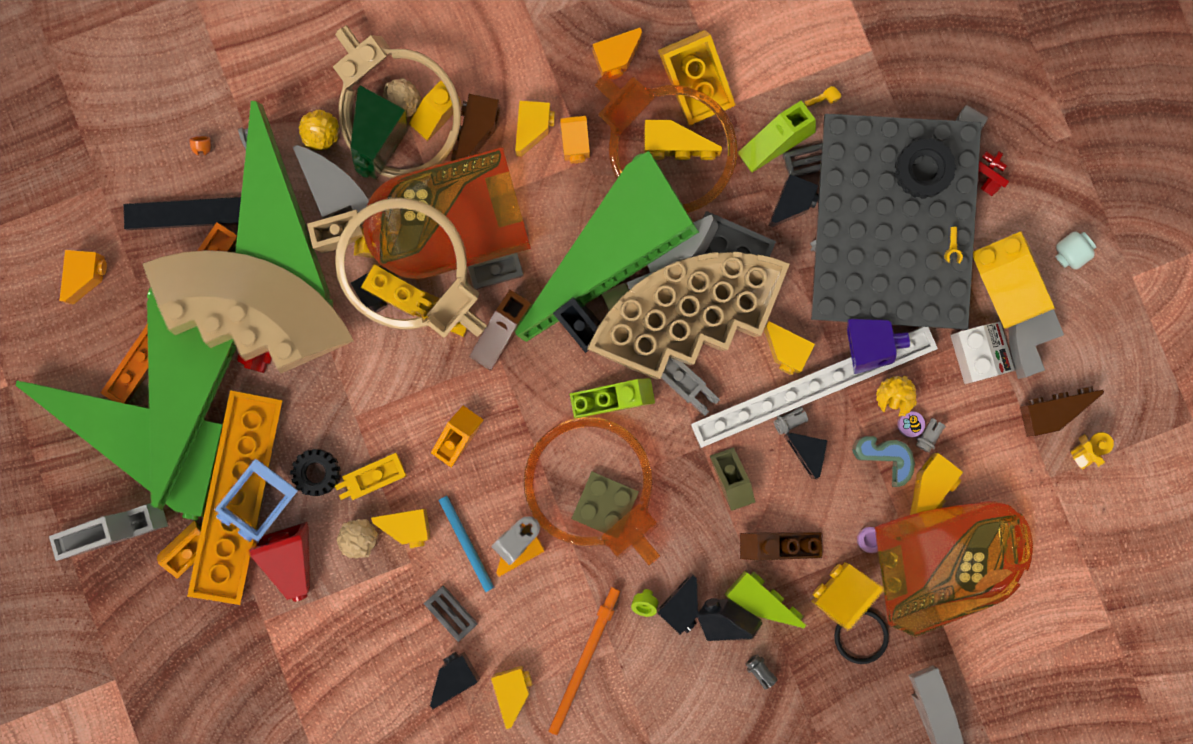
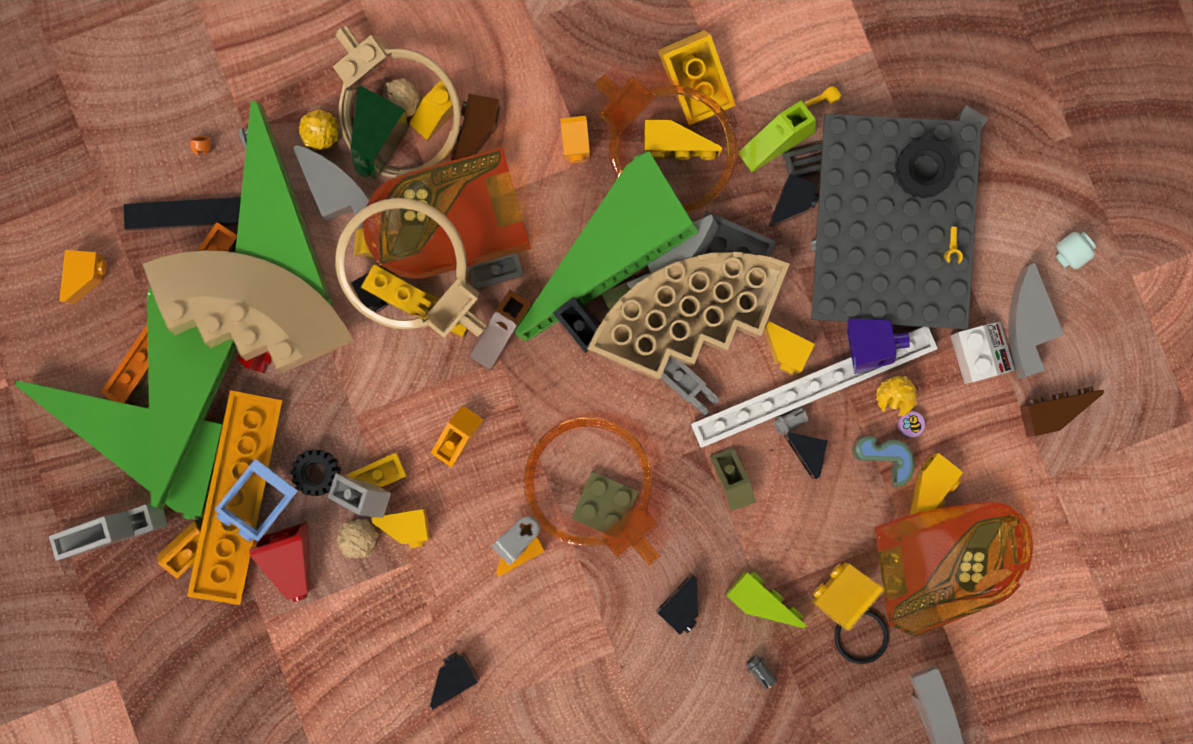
(327, 232): tan slope -> none
(359, 496): none -> light grey slope
(436, 597): flat silver tile -> none
(466, 543): dark azure bar -> none
(511, 692): yellow slope -> none
(532, 125): yellow slope -> none
(604, 614): orange bar -> none
(612, 398): lime slope -> none
(616, 53): light orange slope -> none
(645, 603): lime tile -> none
(727, 621): black slope -> none
(780, 545): reddish brown slope -> none
(867, 540): lavender tile -> none
(929, 437): light grey pin -> none
(994, 180): red hips -> none
(1013, 280): yellow slope -> none
(1091, 451): yellow hips -> none

